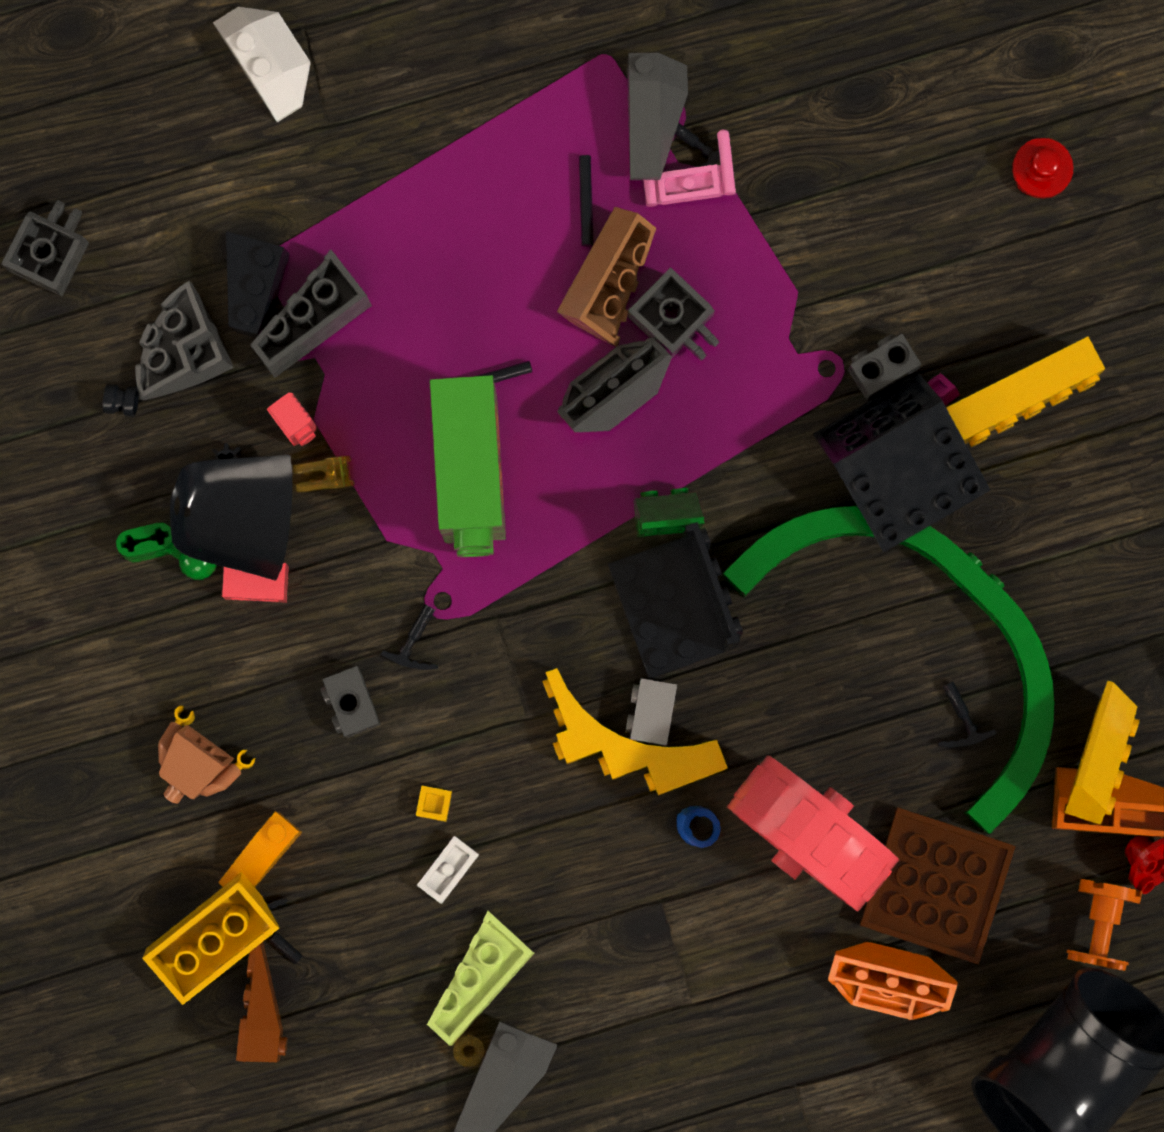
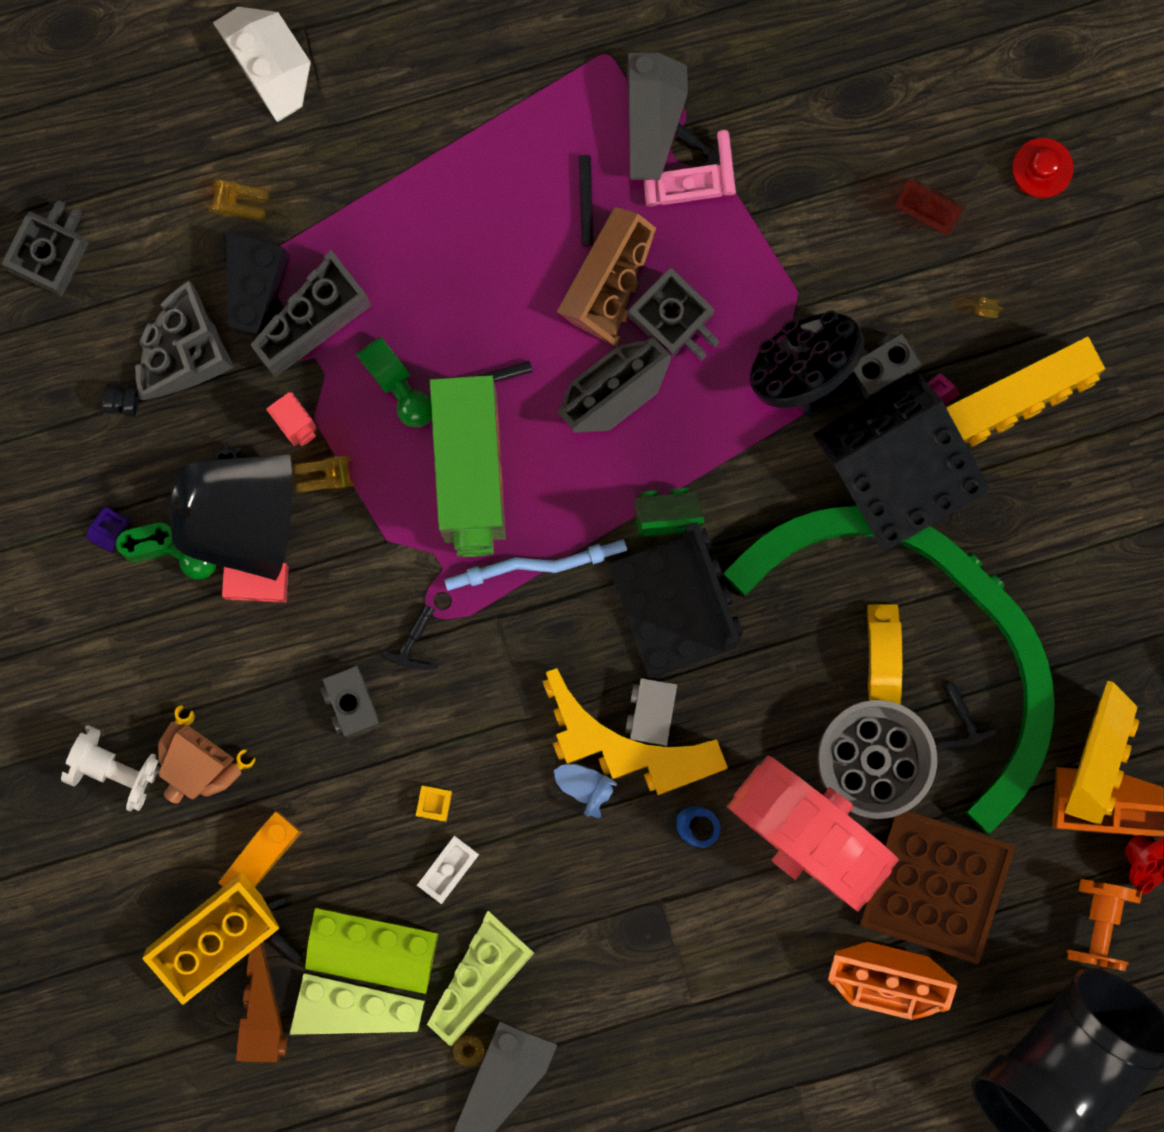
(101, 764): none -> white piece
(107, 528): none -> dark purple slope
(233, 193): none -> clear yellow piece
(342, 1007): none -> yellowish green wing
(371, 950): none -> lime slope
(383, 365): none -> green beam
(585, 786): none -> medium blue piece
(594, 554): none -> light blue bar
(809, 363): none -> black bracket
(884, 653): none -> yellow arch
(917, 751): none -> light grey wheel
(930, 206): none -> clear red brick
(987, 307): none -> clear yellow plate

